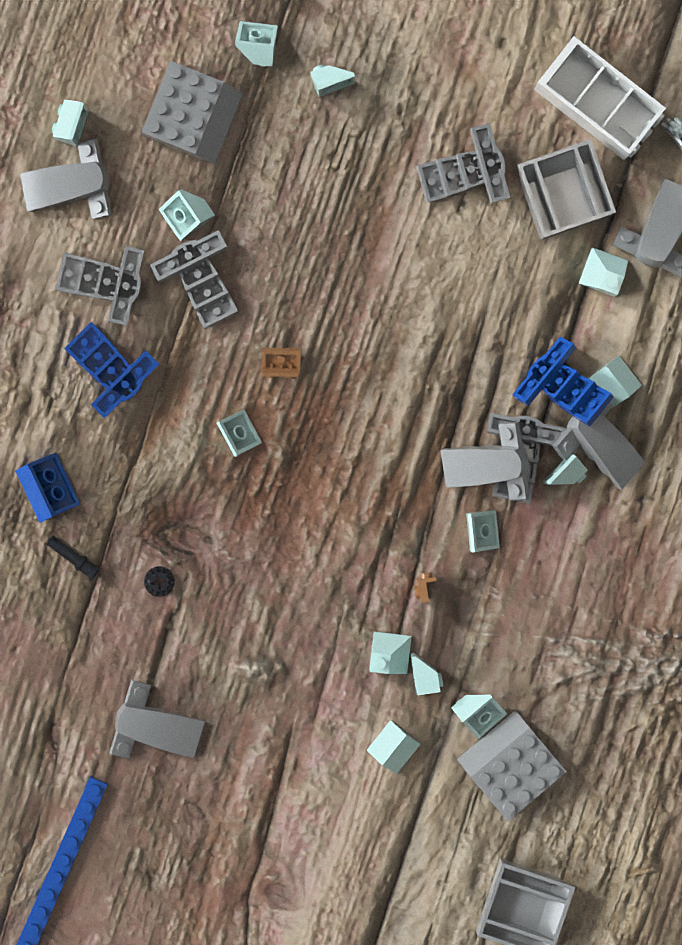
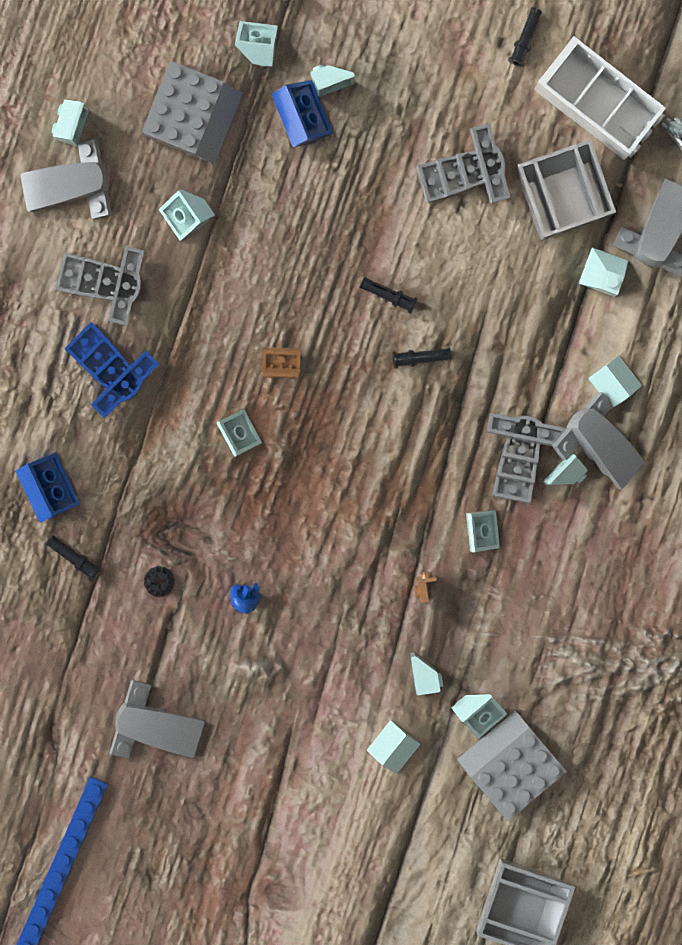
(199, 278): light grey slope -> none
(244, 598): none -> blue piece
(302, 113): none -> blue slope
(390, 653): light aqua slope -> none
(397, 298): none -> black pin
(411, 357): none -> black pin
(490, 463): light grey slope -> none
(523, 45): none -> black pin
(563, 385): blue slope -> none

